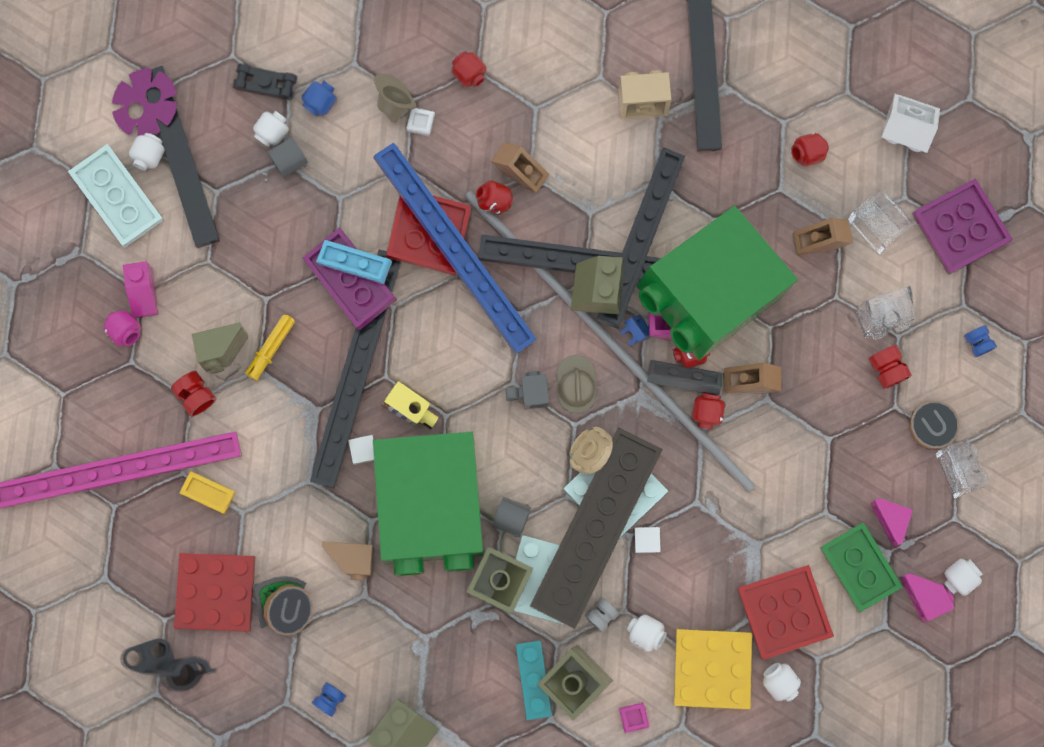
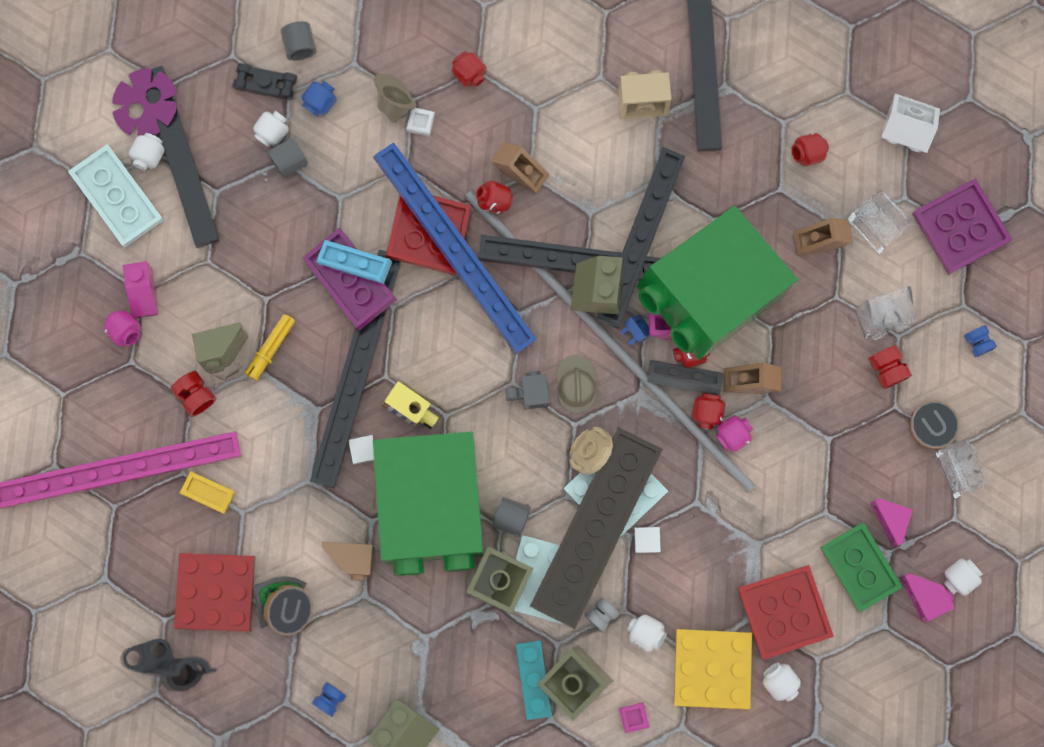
(298, 41): none -> dark grey piece
(734, 433): none -> dark pink head

